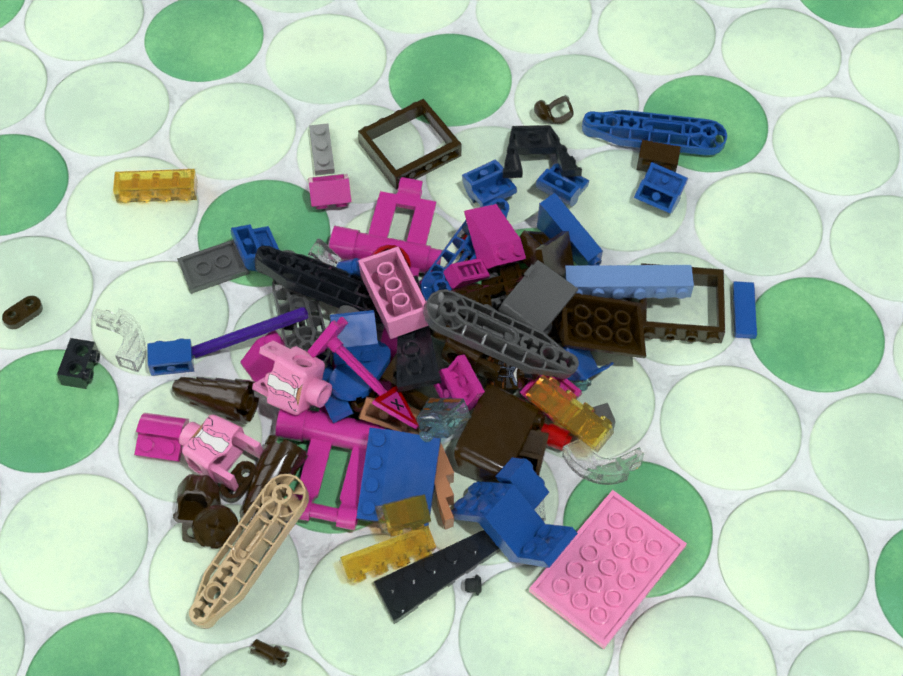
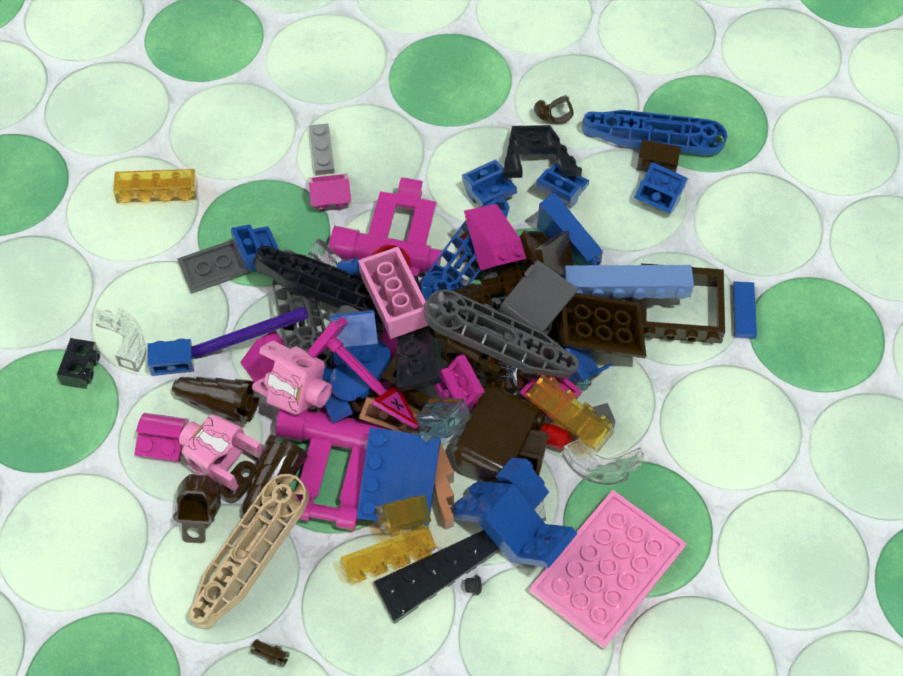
(22, 312): dark brown plate -> none
(214, 526): dark brown tile -> none
(423, 164): dark brown window -> none
(464, 273): dark pink slope -> none

